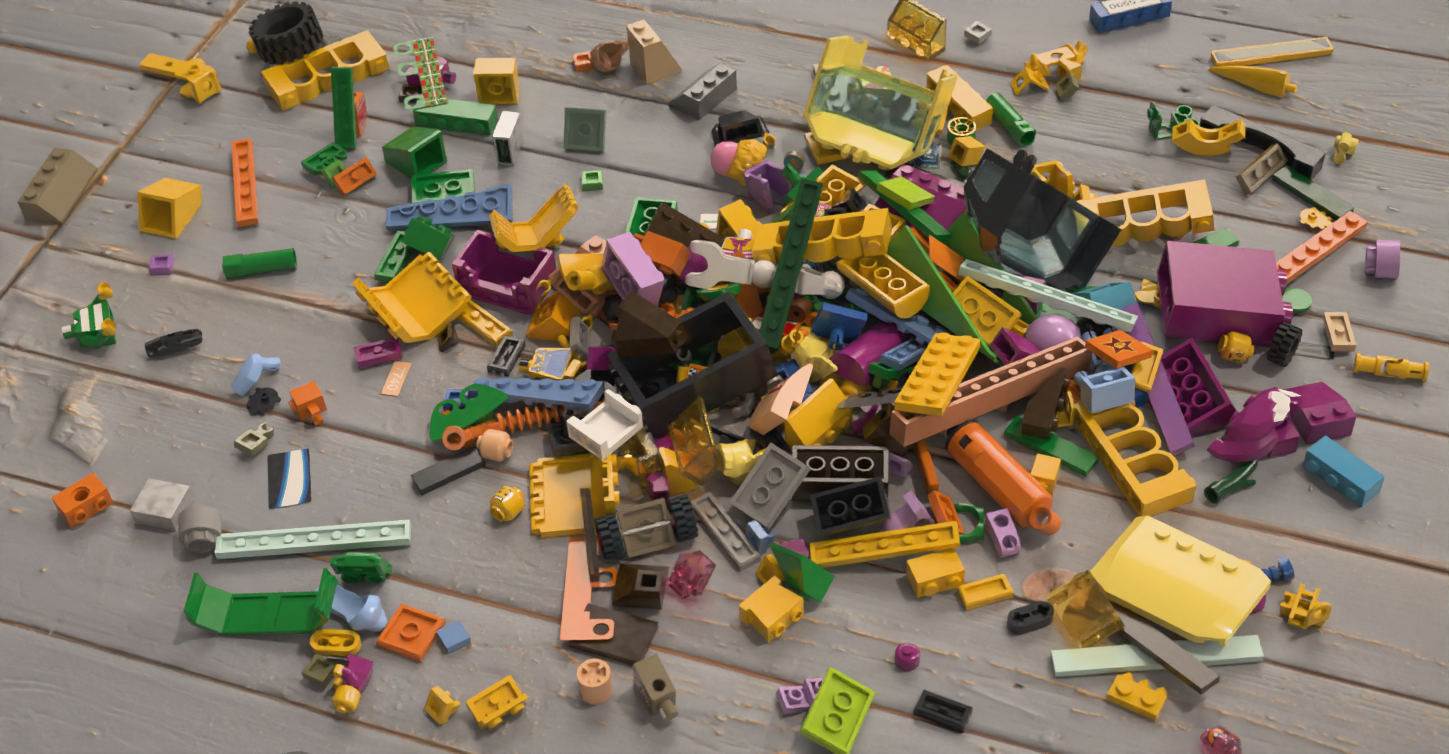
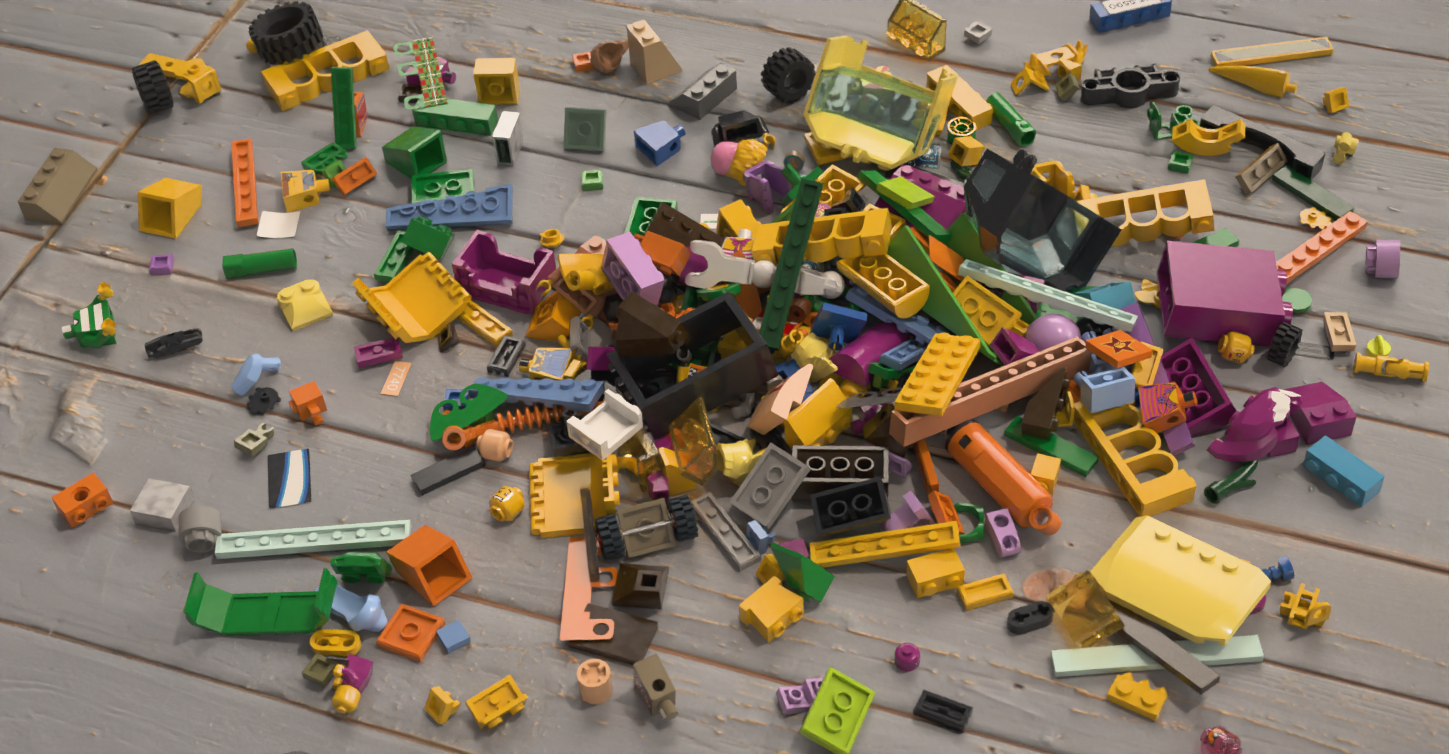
(152, 87): none -> black tyre
(278, 224): none -> white sticker
(302, 189): none -> yellow torso
(303, 304): none -> light yellow slope
(430, 564): none -> orange slope
(540, 228): yellow hinge -> none
(659, 141): none -> torso
(691, 574): clear pink brick -> none
(780, 83): none -> black tyre
(1108, 84): none -> black piece
(1164, 405): none -> orange torso
(1180, 162): none -> green tile
(1336, 99): none -> yellow tile
(1378, 347): none -> neon yellow tile

